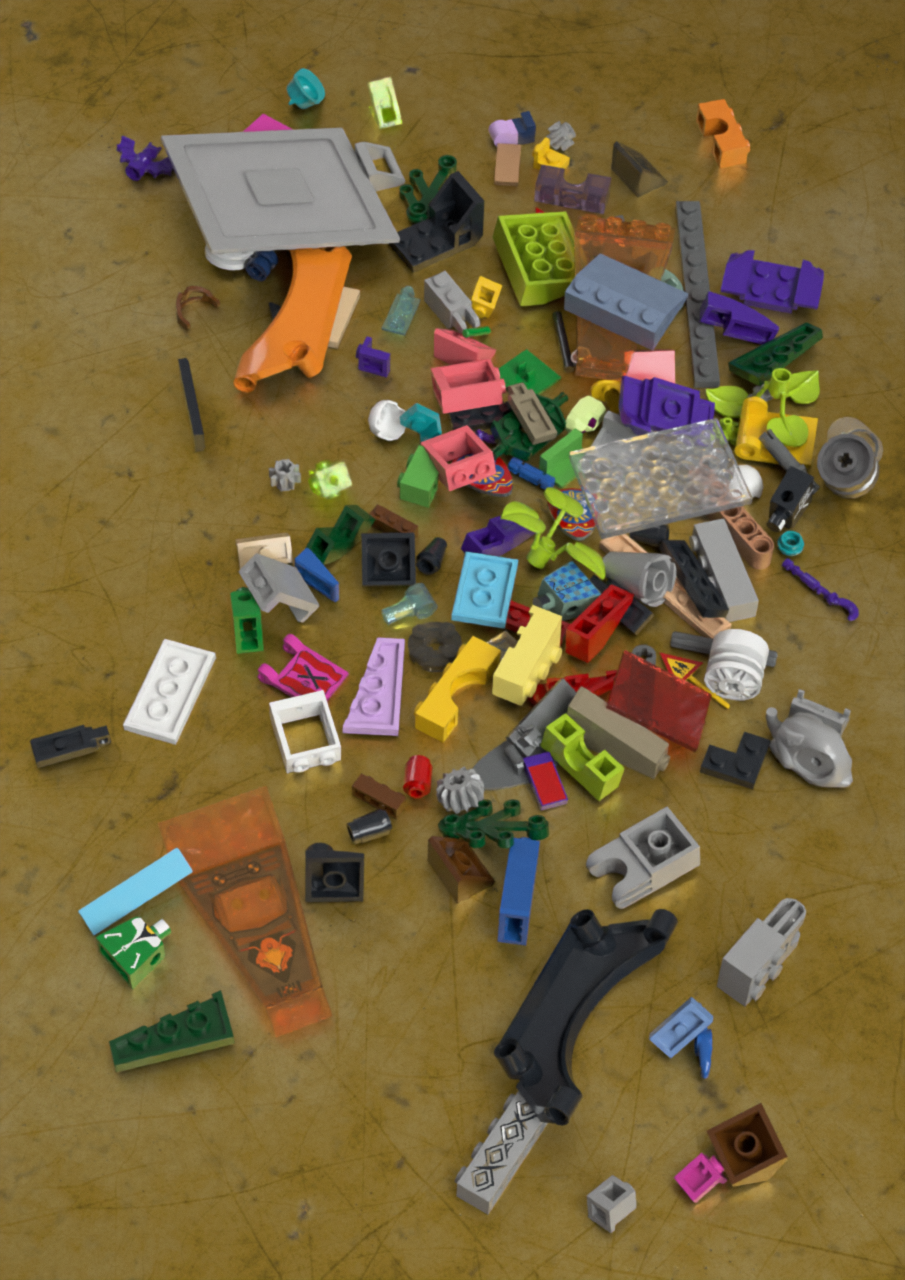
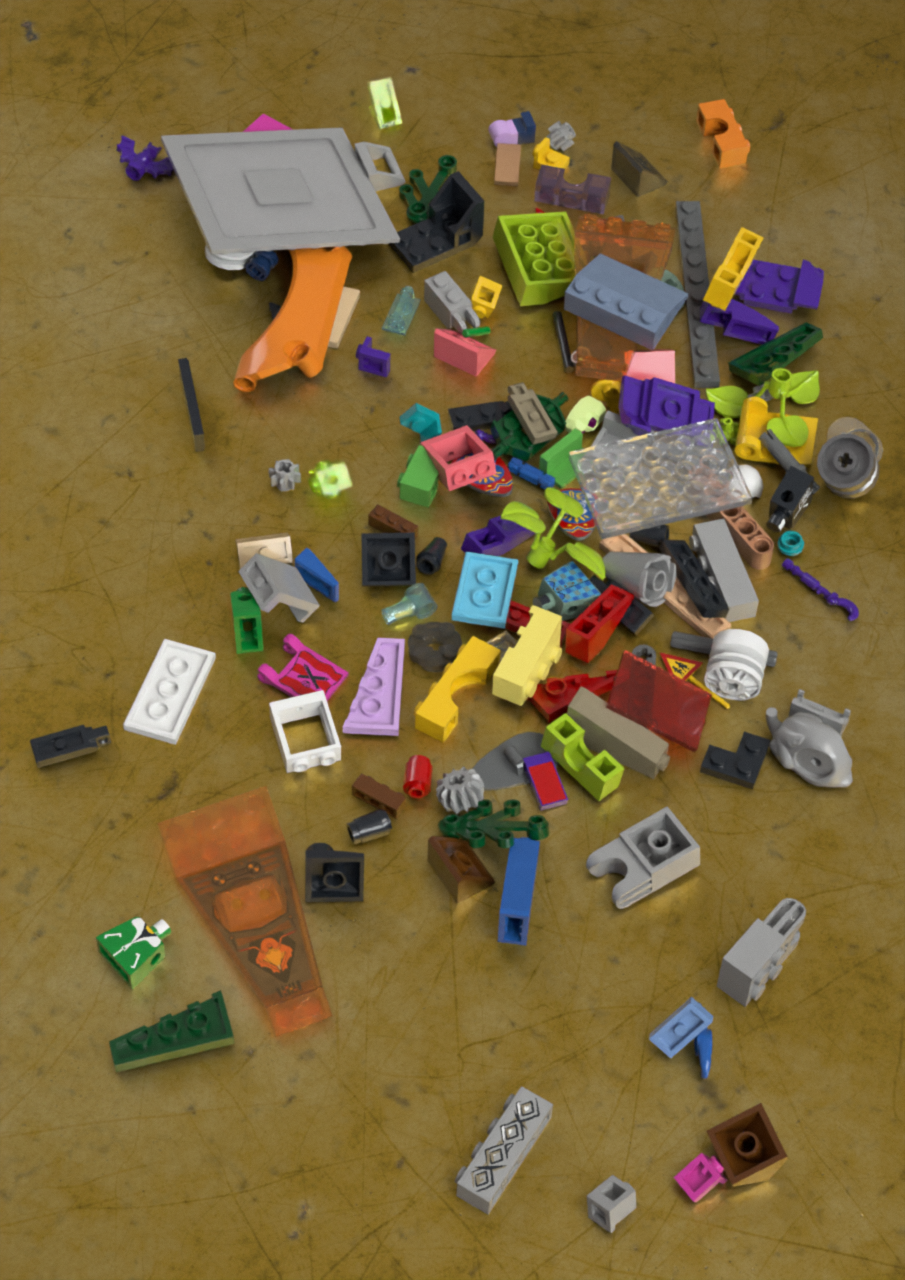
(135, 891): medium azure tile -> none
(206, 297): reddish brown helmet -> none
(305, 89): teal piece -> none
(335, 542): dark green brick -> none
(385, 420): white hair -> none
(467, 385): coral window -> none
(530, 371): green piece -> none
(531, 728): dark grey hinge -> none
(573, 981): black panel -> none
(733, 269): none -> yellow arch

